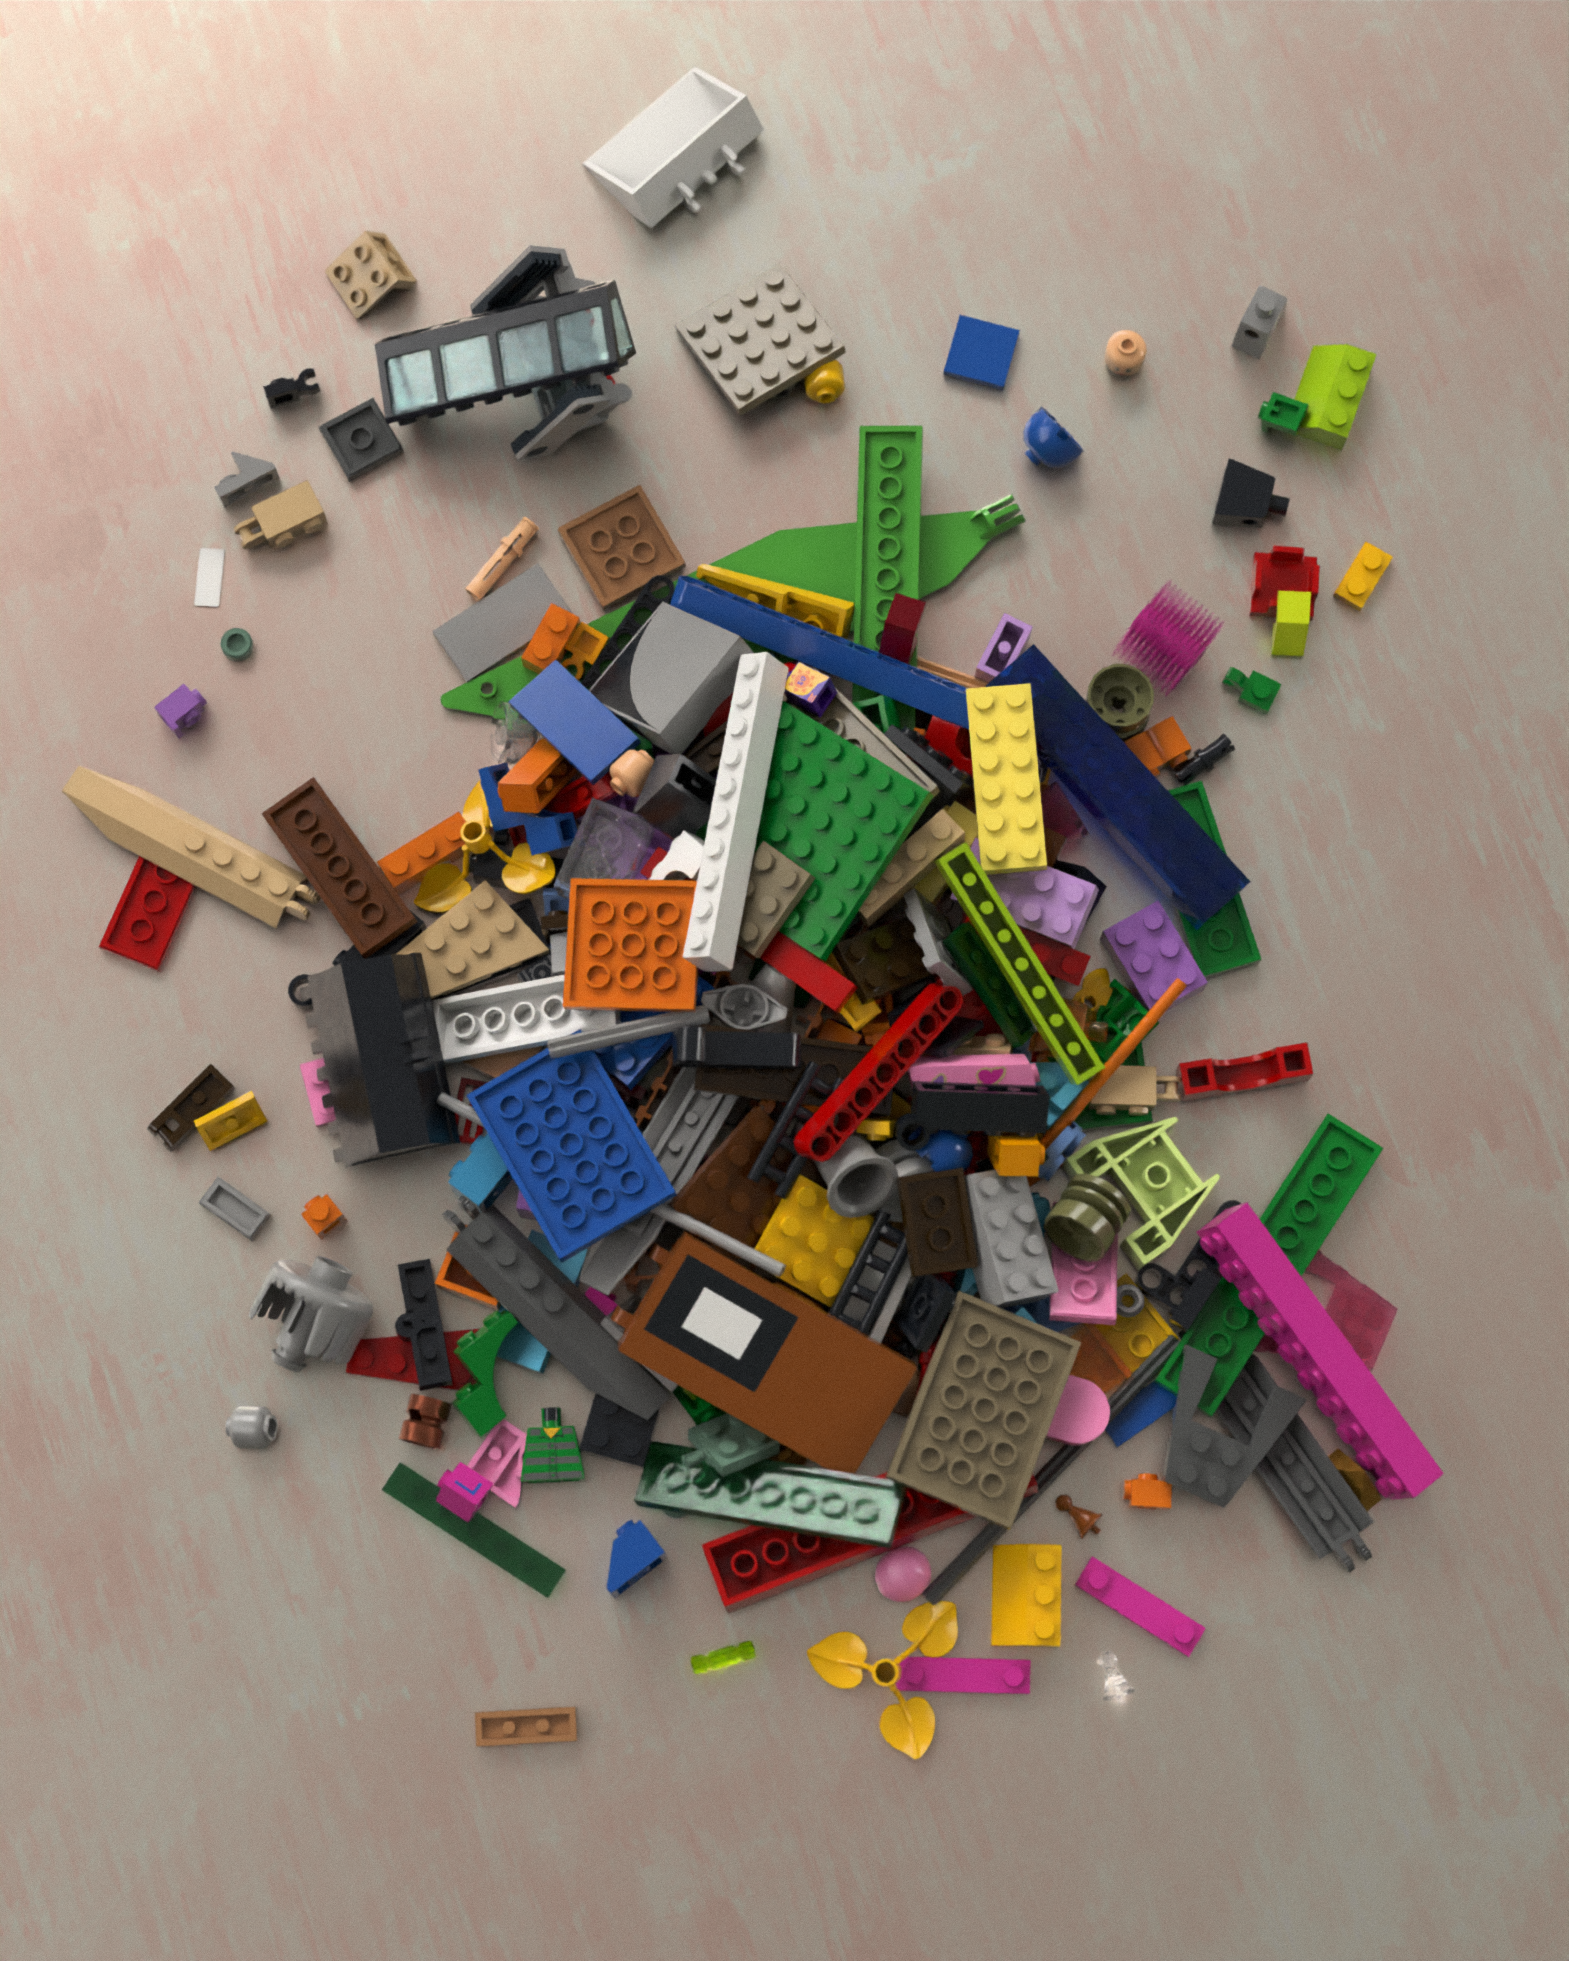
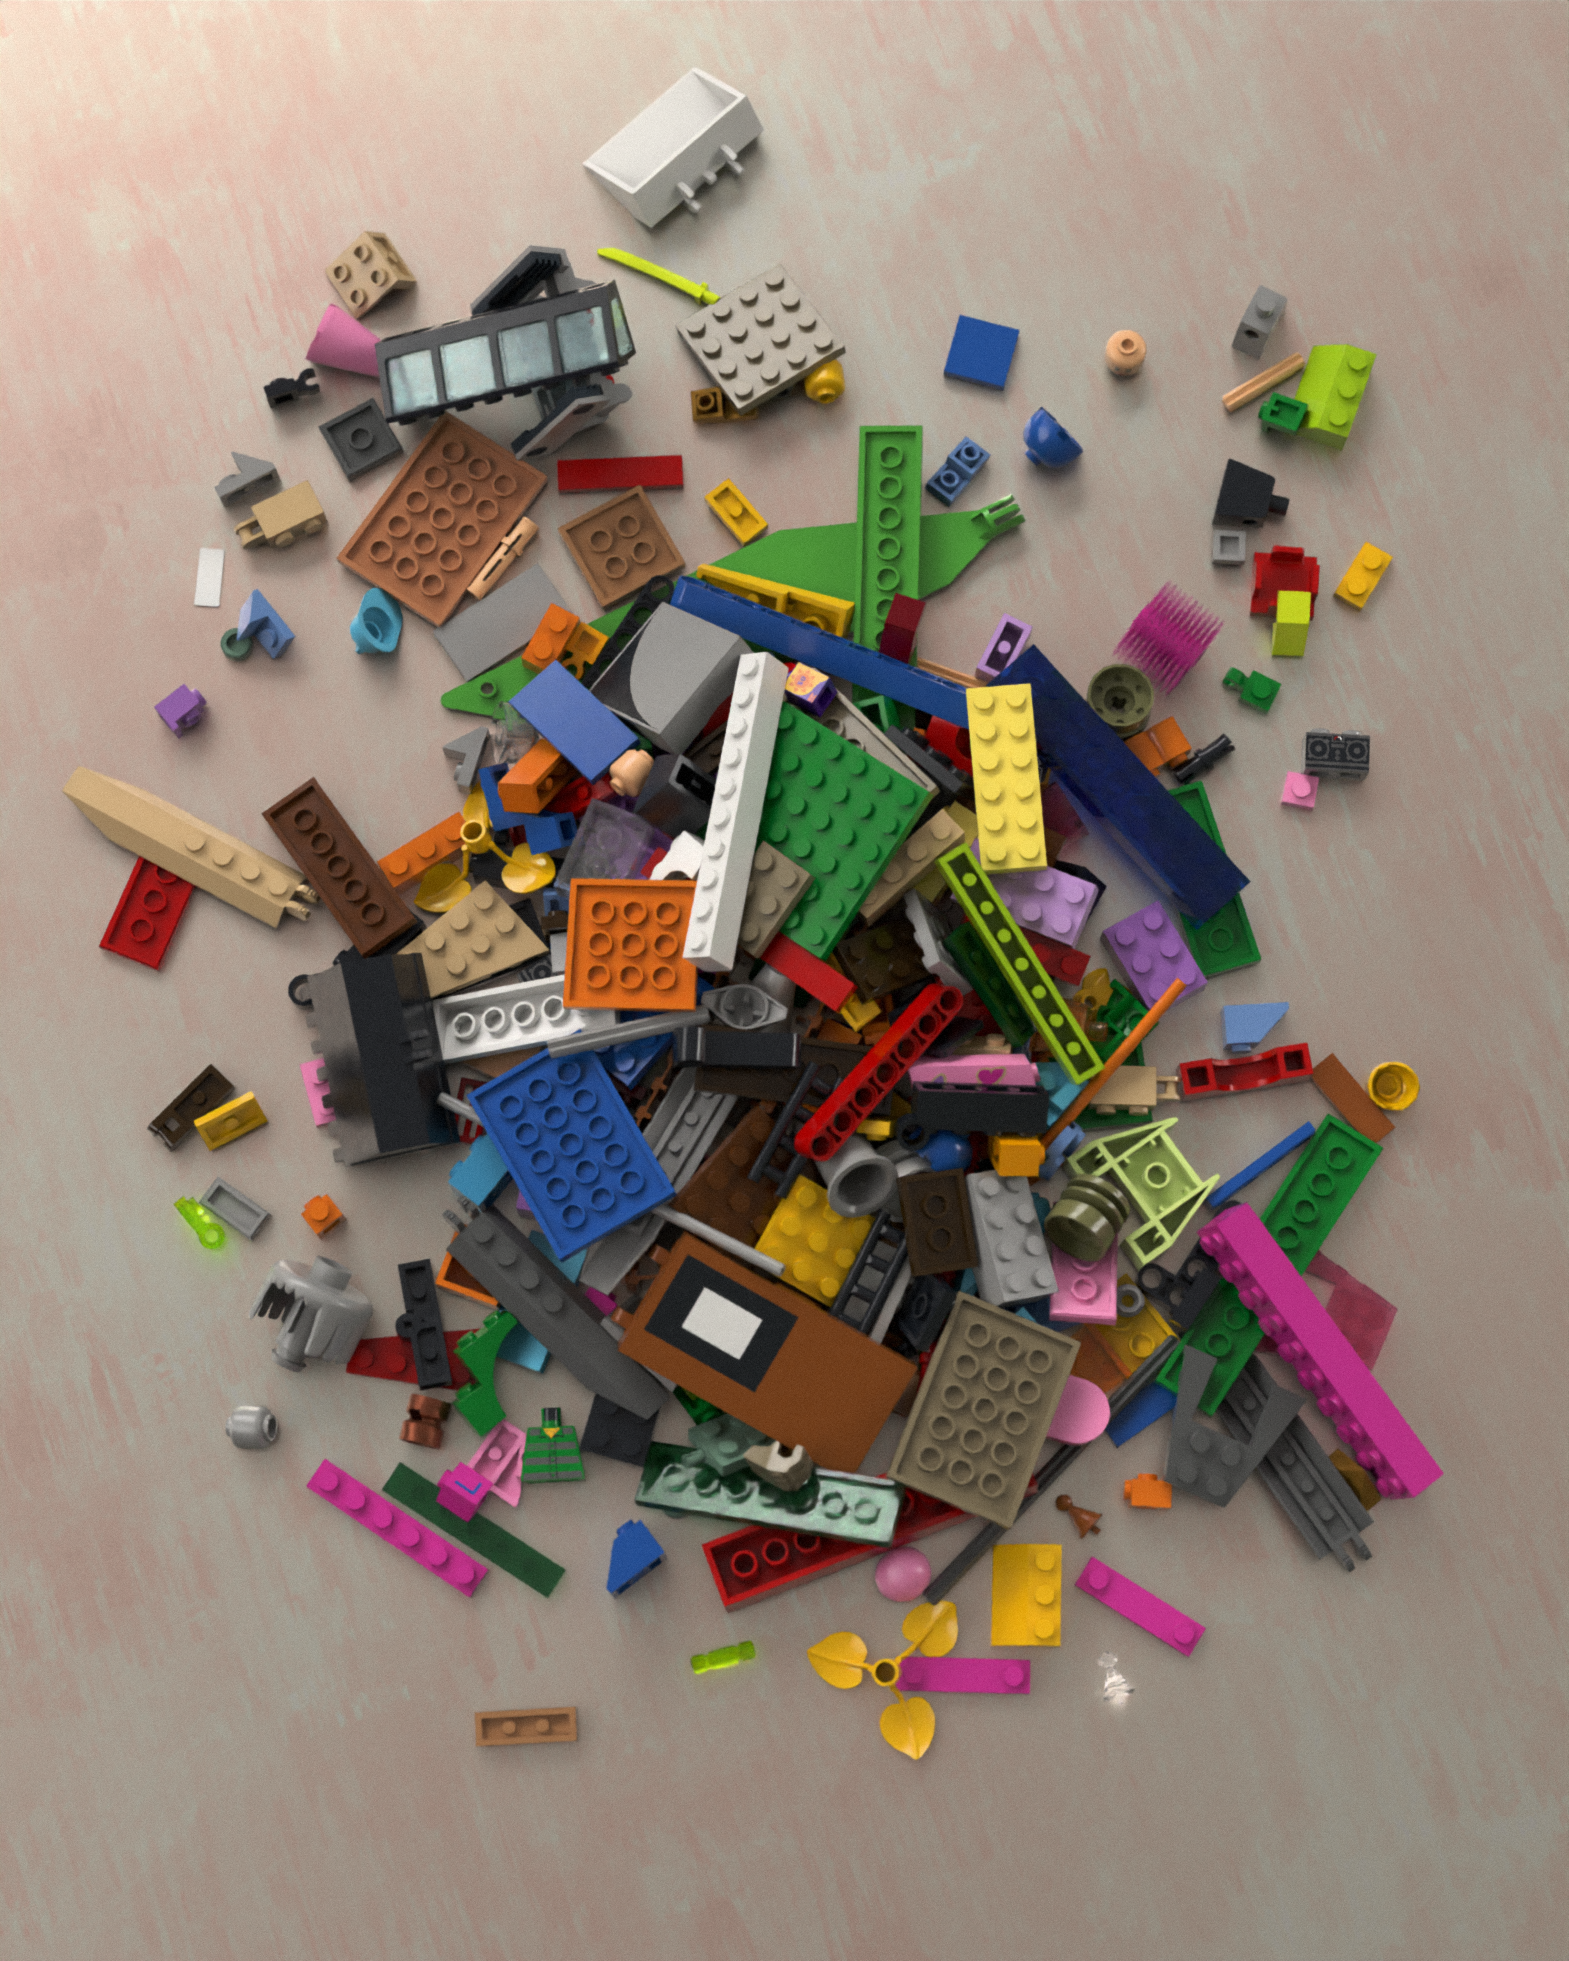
(191, 1212): none -> clear neon green plate
(261, 620): none -> medium blue slope
(344, 344): none -> bright pink cone
(377, 623): none -> medium azure piece
(397, 1528): none -> dark pink plate
(442, 519): none -> nougat plate
(471, 750): none -> light grey slope
(620, 473): none -> red tile
(700, 293): none -> neon yellow sword
(713, 407): none -> pearl gold slope
(736, 512): none -> yellow plate
(782, 1472): none -> dark tan hand
(957, 471): none -> medium blue slope
(1229, 547): none -> light grey plate
(1249, 1024): none -> medium blue slope
(1259, 1167): none -> blue tile
(1263, 382): none -> light nougat axle
(1300, 790): none -> bright pink plate
(1335, 755): none -> brick
(1350, 1099): none -> dark orange tile
(1393, 1086): none -> yellow hair

